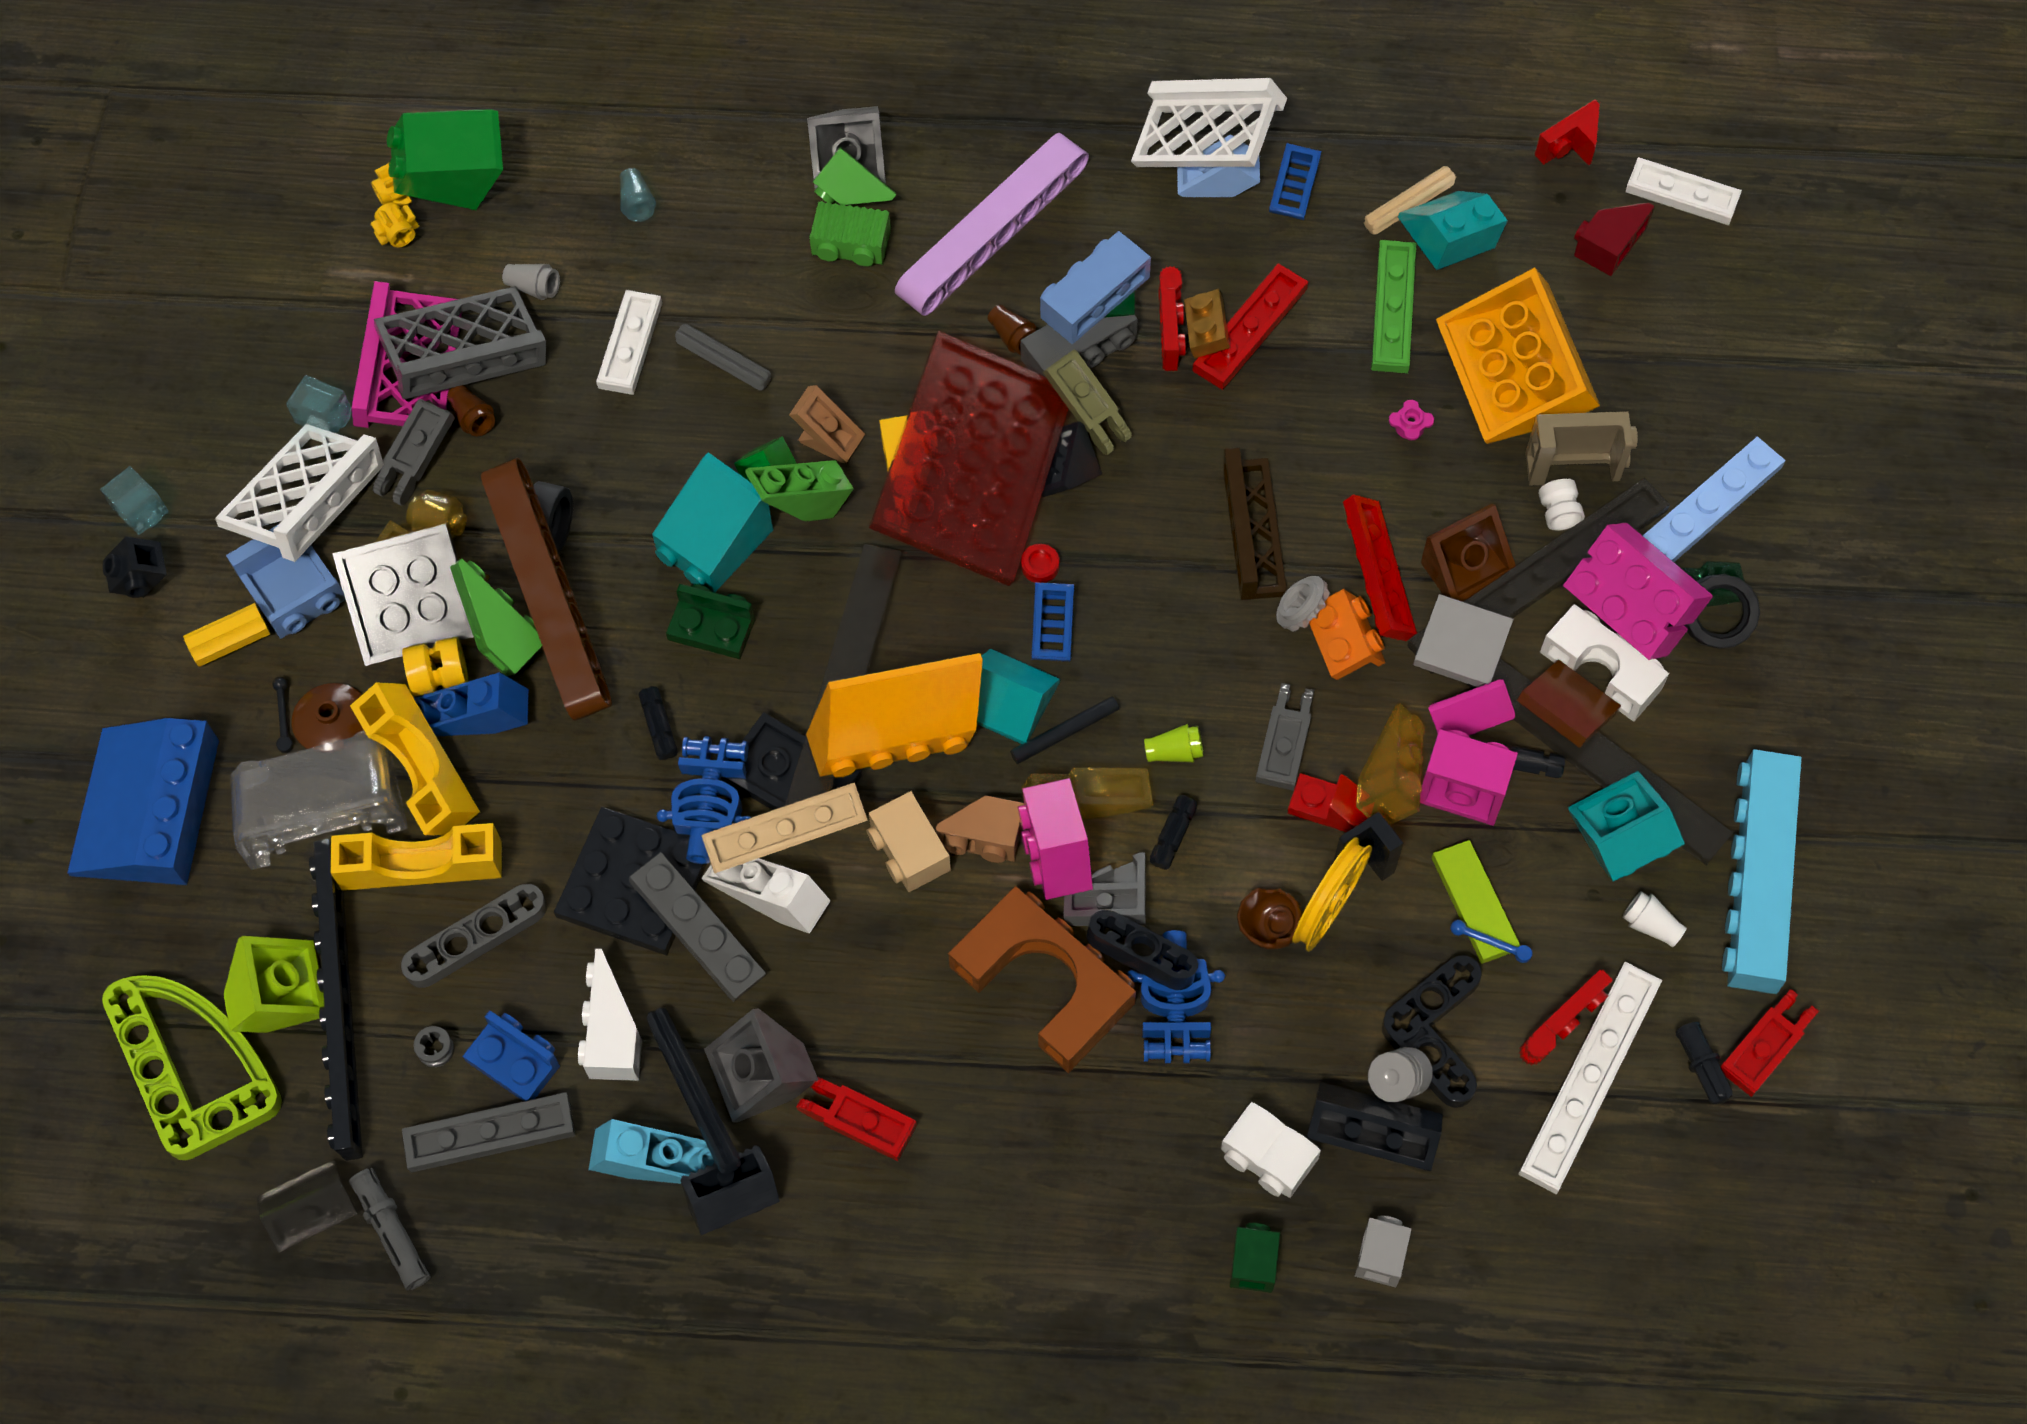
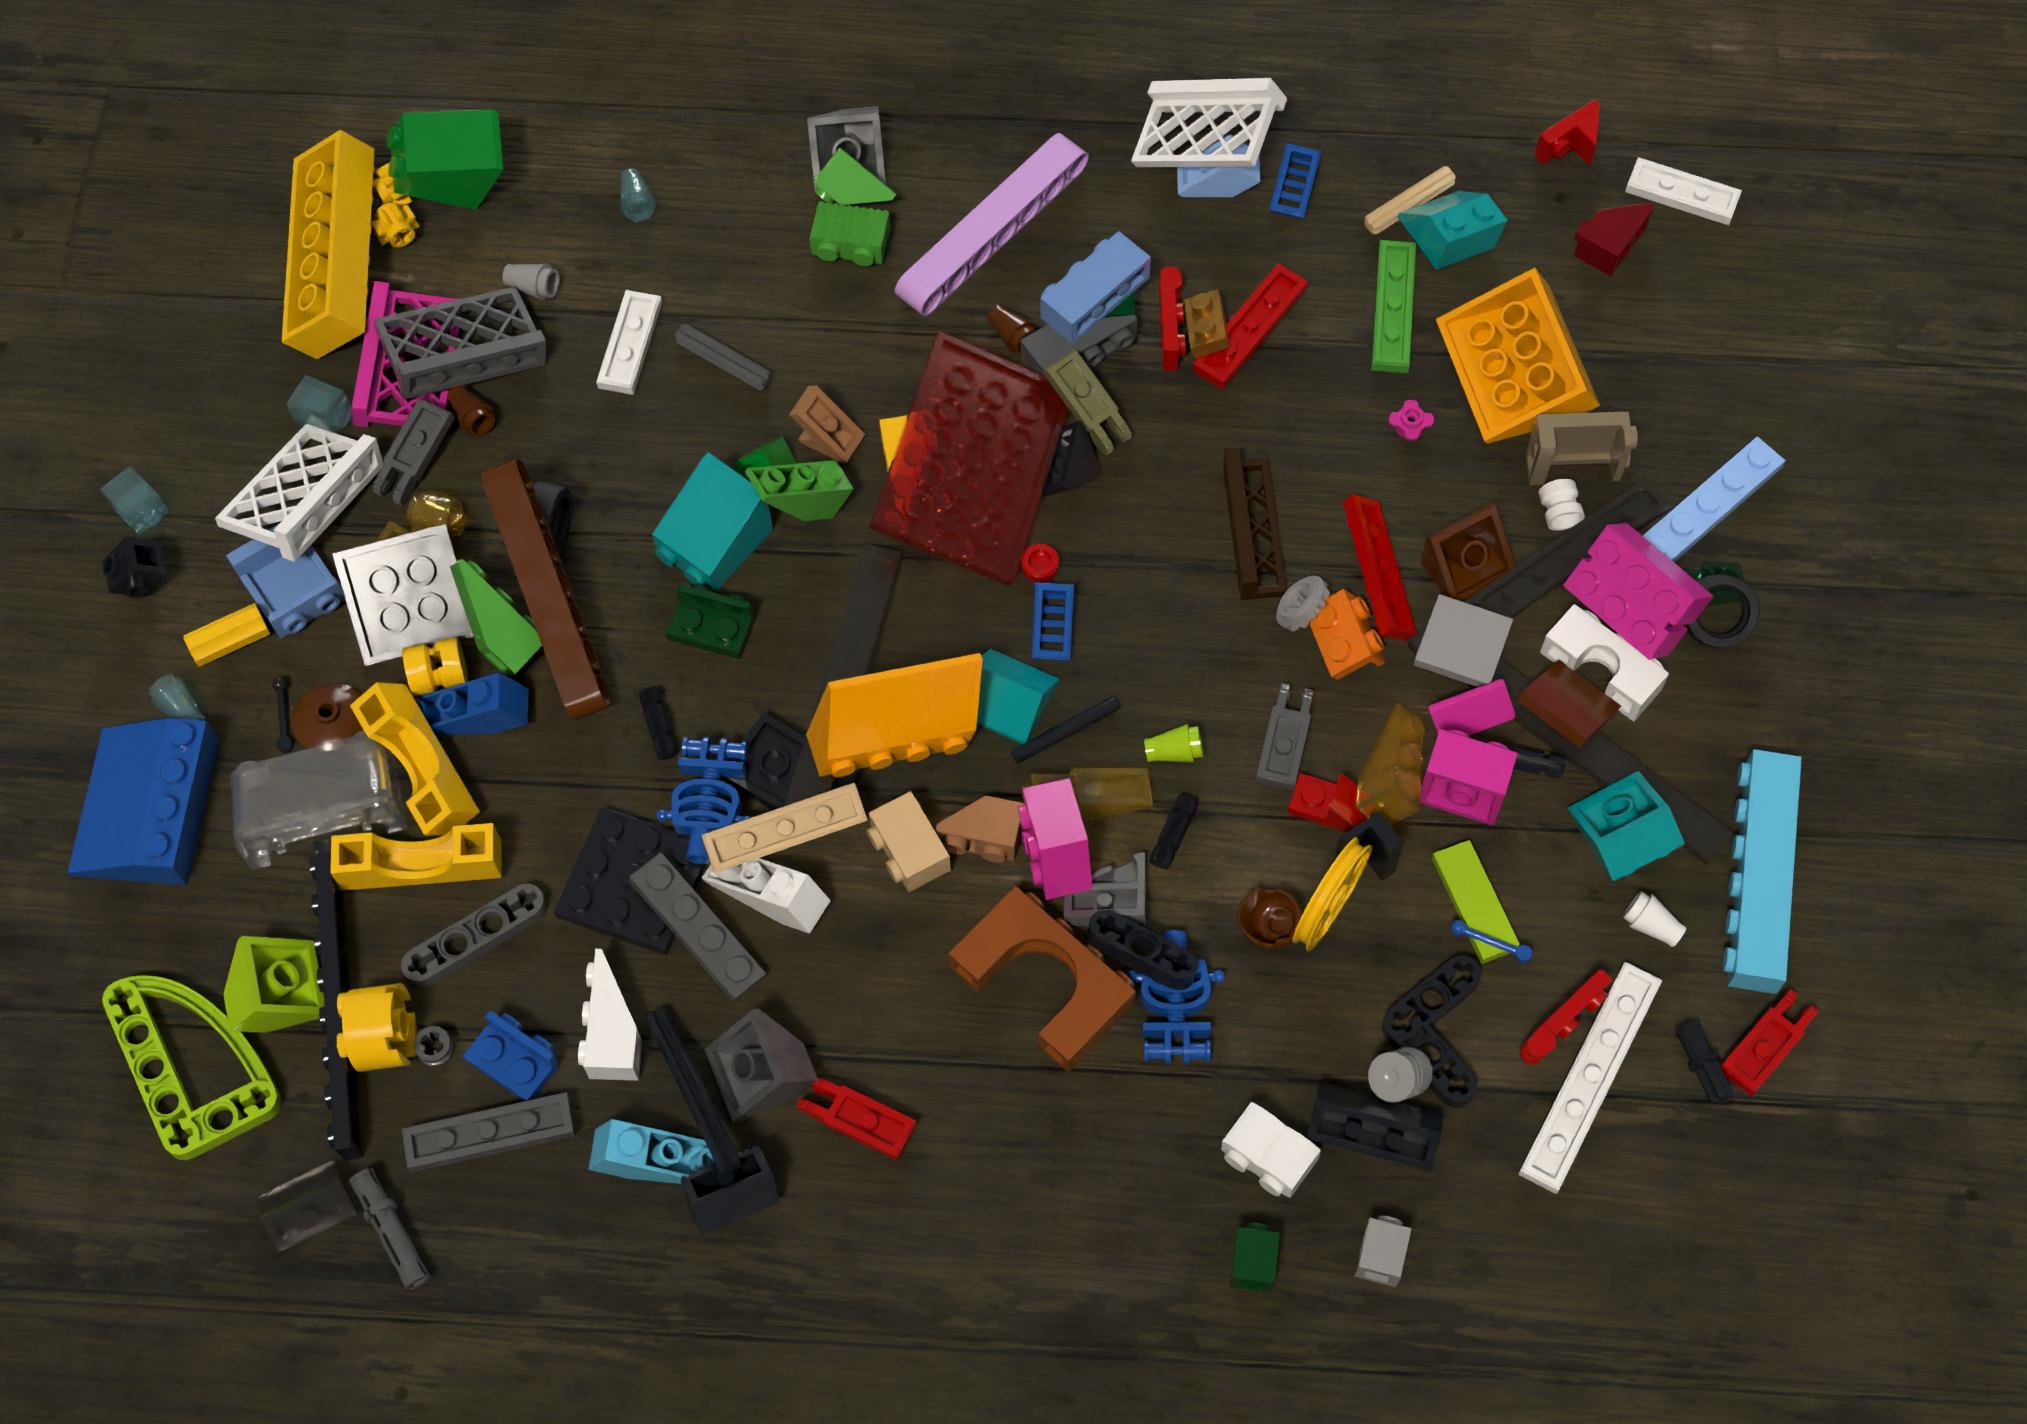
(174, 698): none -> clear light blue cone
(328, 245): none -> yellow brick
(376, 1027): none -> yellow brick

